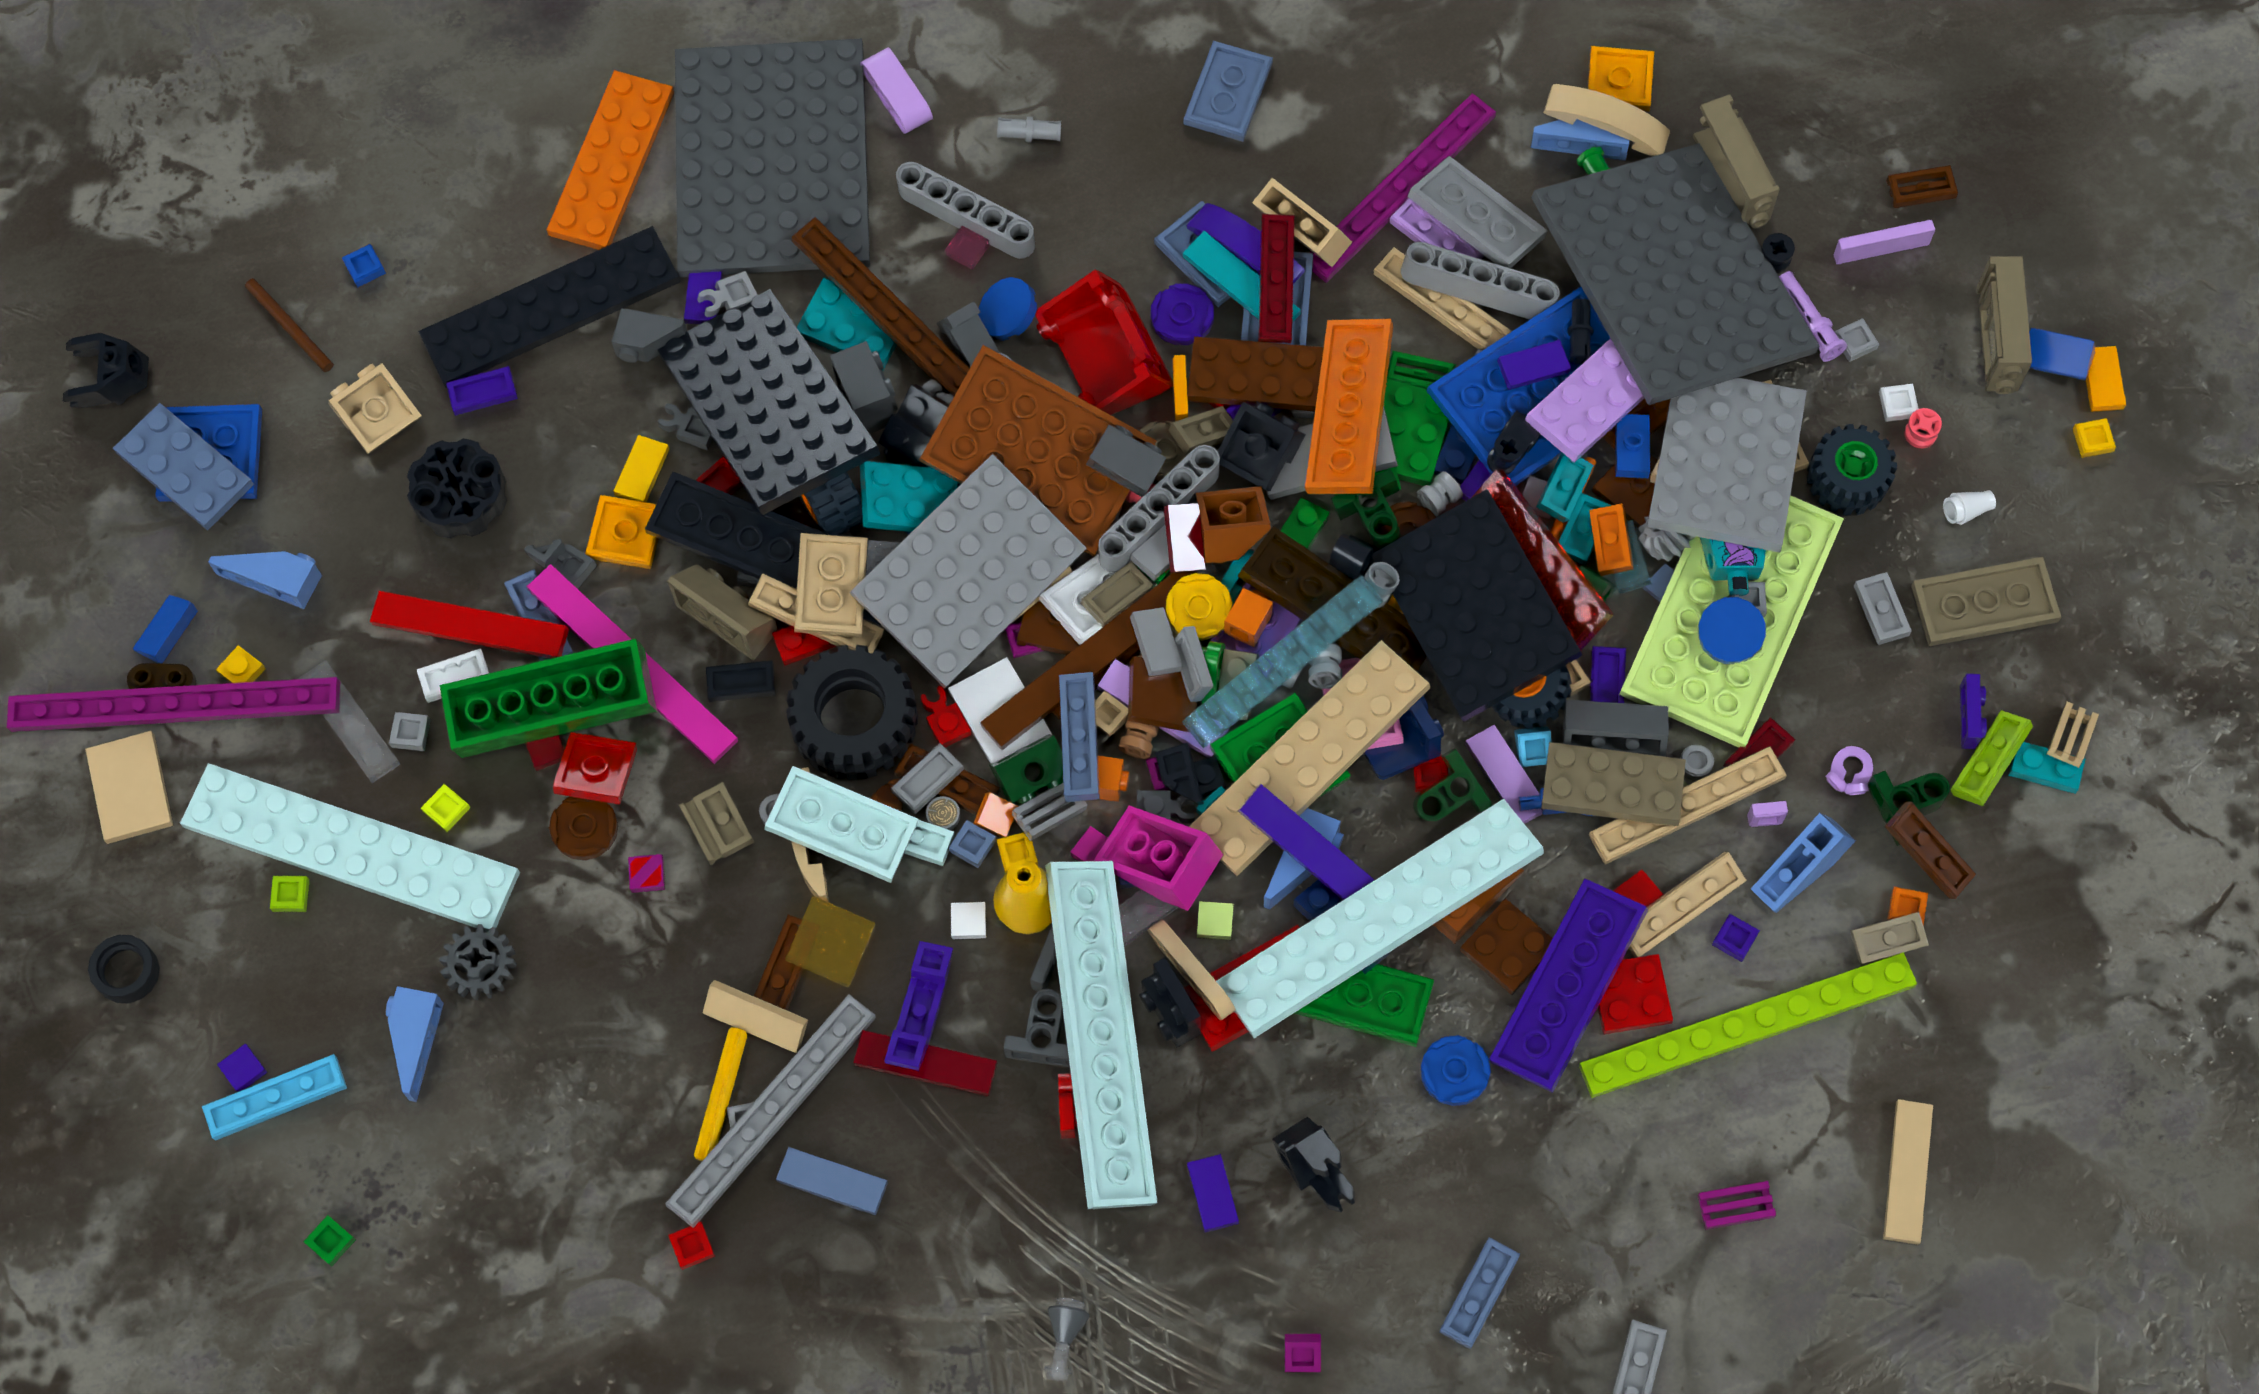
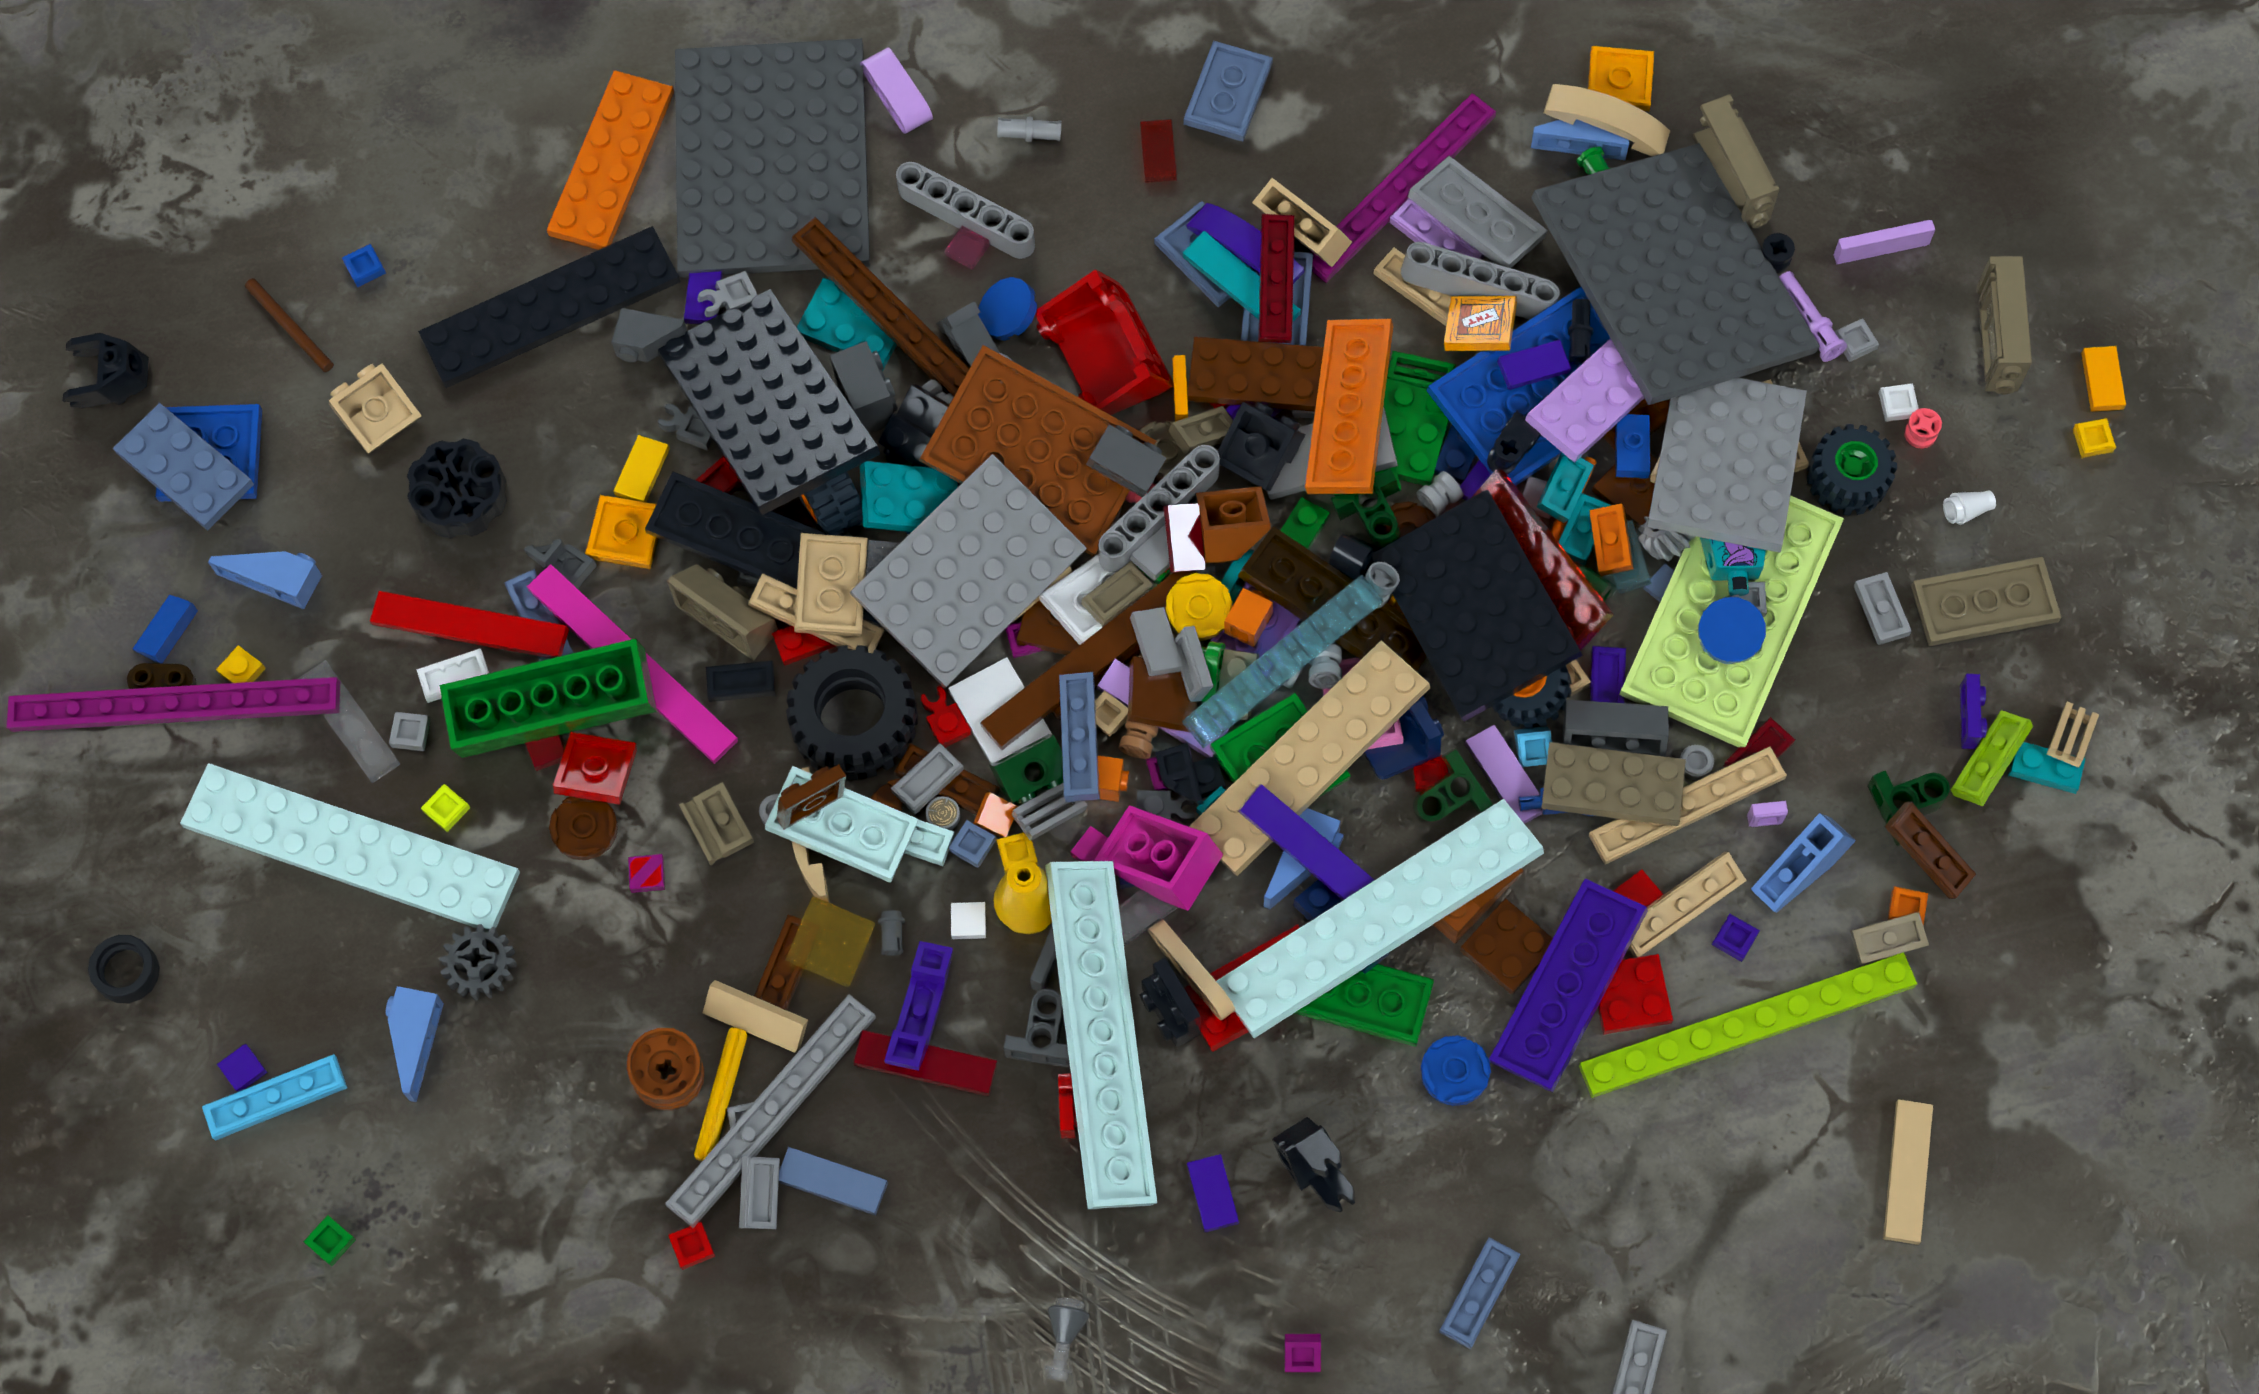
(129, 787): tan tile -> none
(289, 894): lime tile -> none
(481, 390): dark purple tile -> none
(656, 1052): none -> dark orange wheel
(759, 1192): none -> light grey tile
(802, 801): none -> reddish brown plate
(891, 929): none -> dark grey pin
(1158, 151): none -> clear red tile
(1182, 314): dark purple tile -> none
(1215, 920): yellowish green tile -> none
(1480, 323): none -> light orange tile
(1765, 1199): magenta tile -> none
(1860, 780): lavender piece -> none
(1917, 193): reddish brown tile -> none
(2061, 353): blue slope -> none

